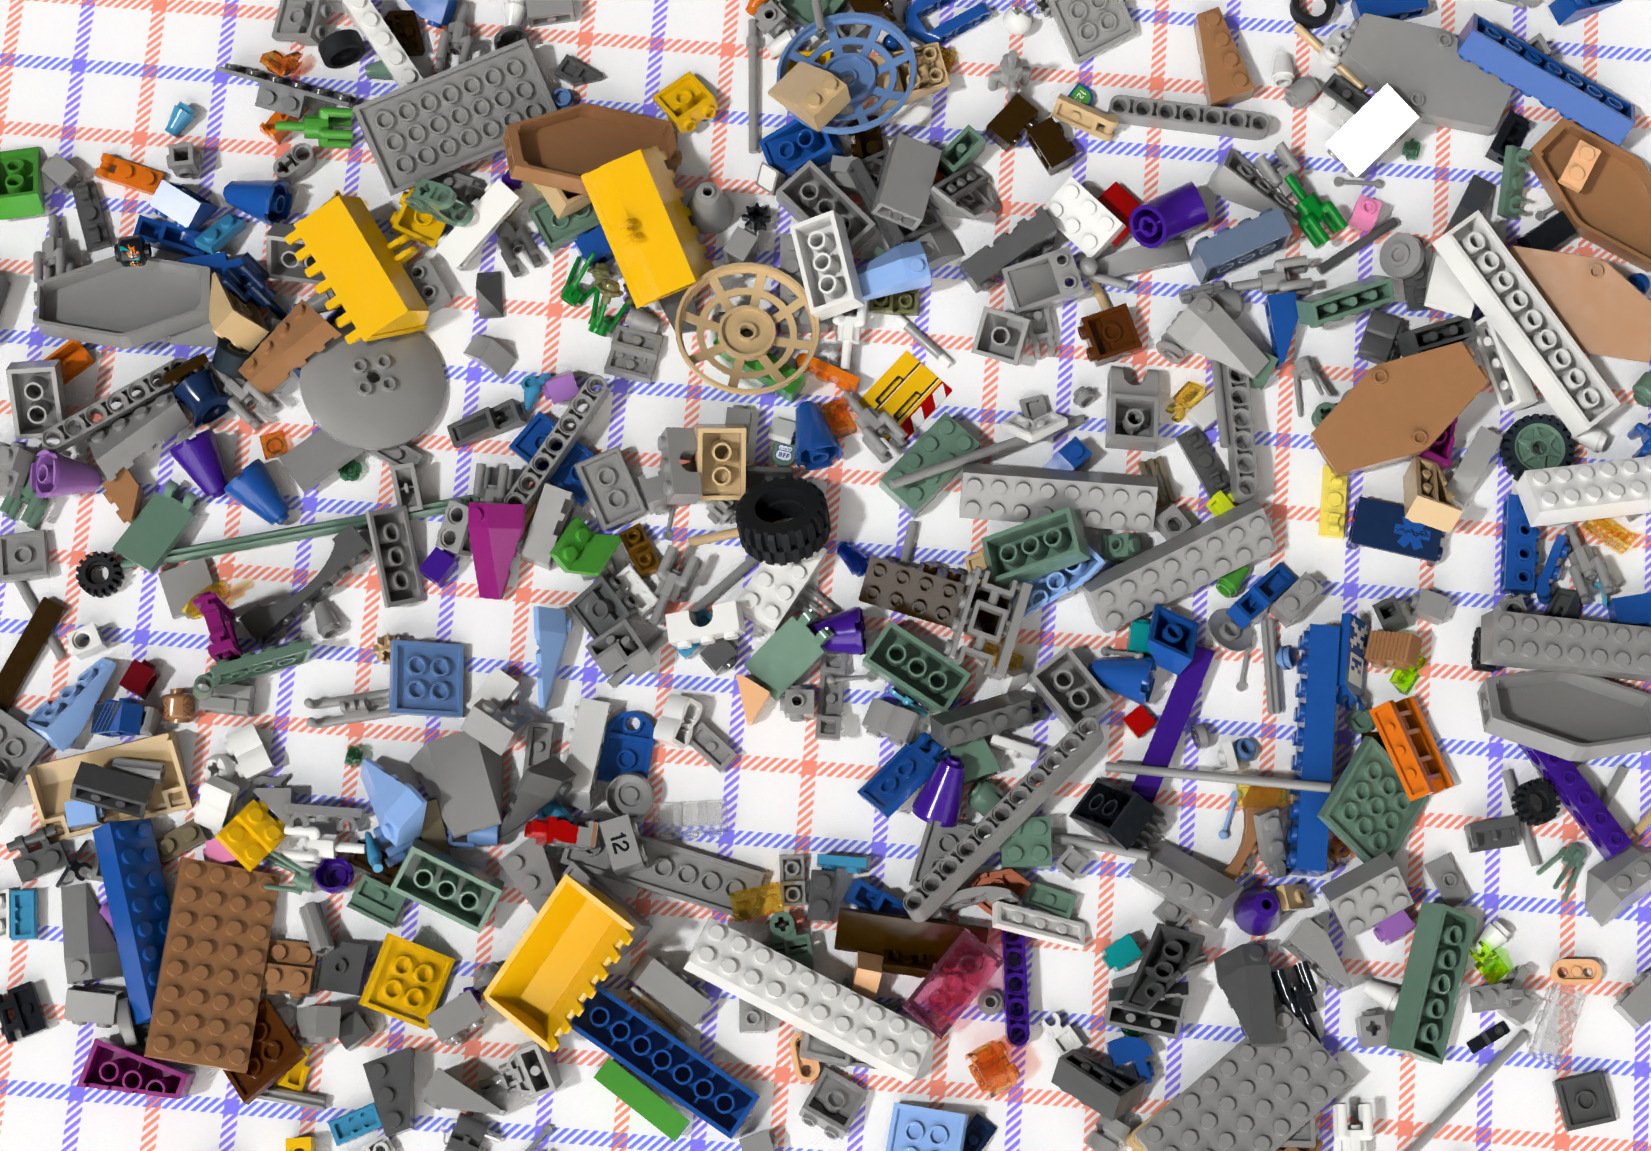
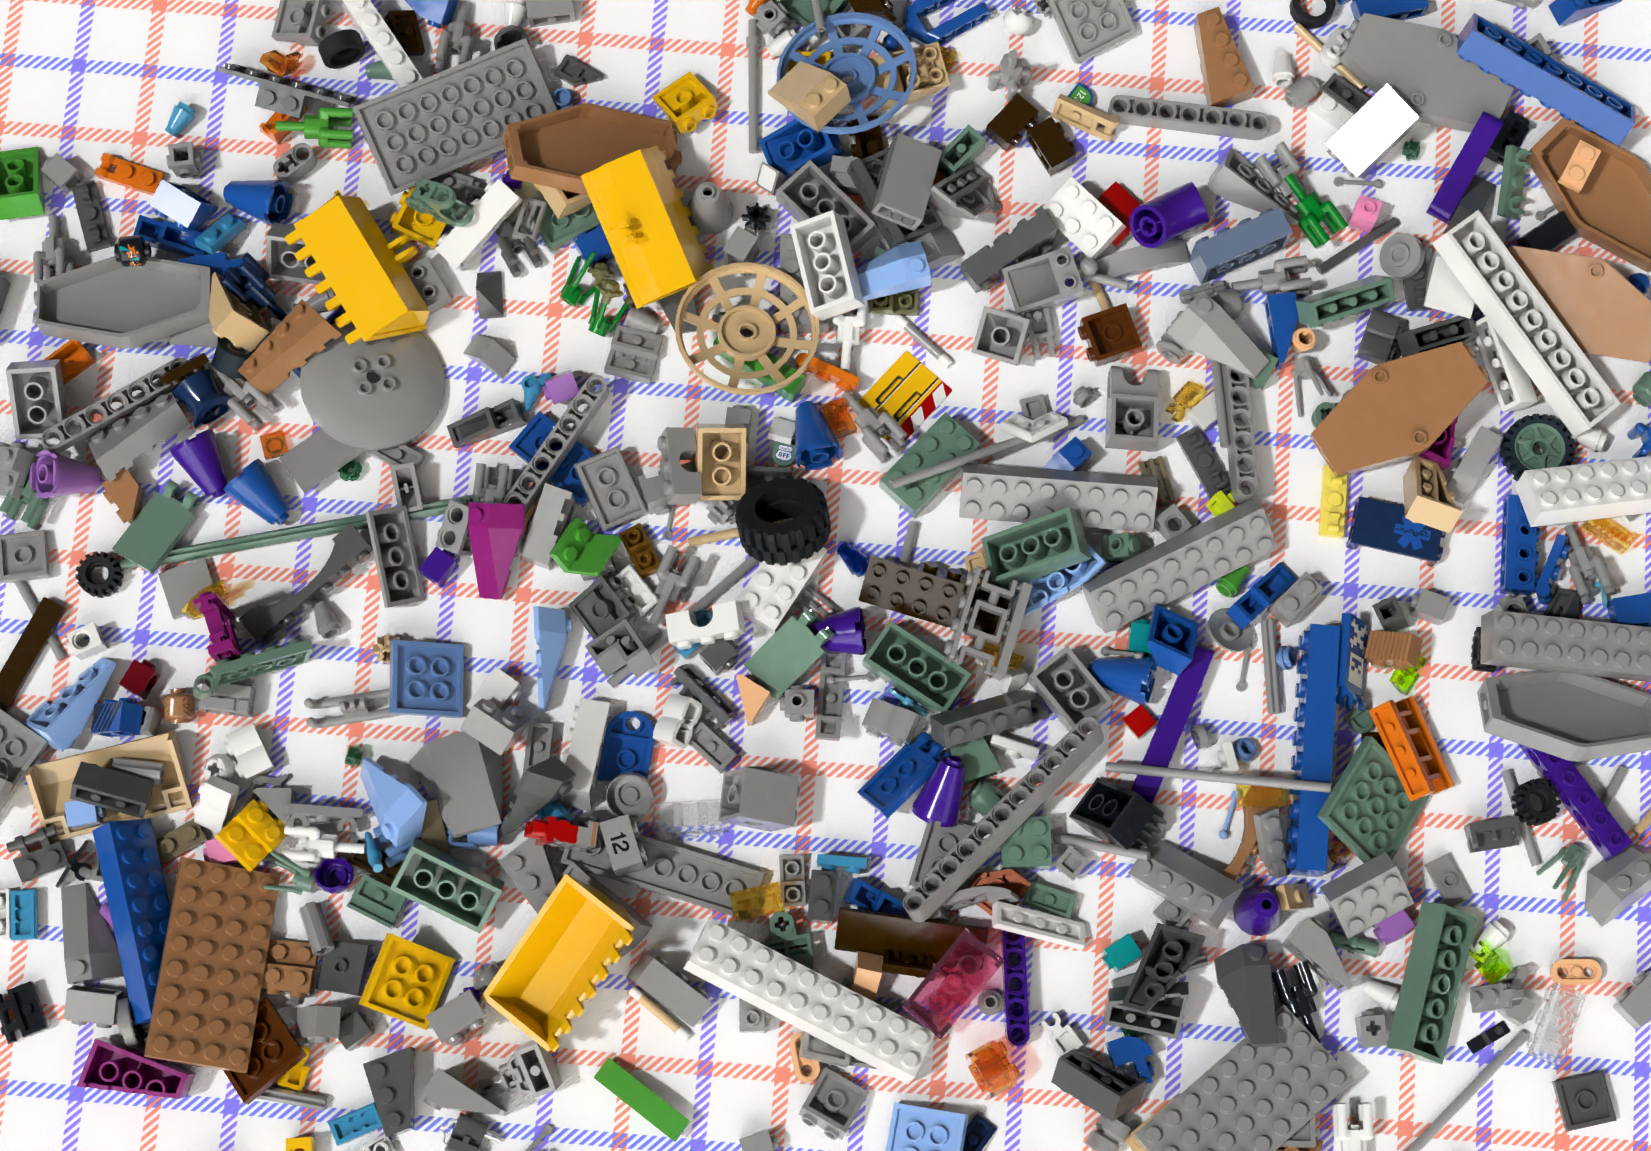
(535, 203): none -> light grey tile
(665, 1062): blue brick -> none
(703, 694): none -> dark grey plate
(759, 798): none -> light grey brick
(1303, 340): none -> light nougat cone
(1354, 944): none -> sand green pin
(1465, 167): none -> dark purple beam

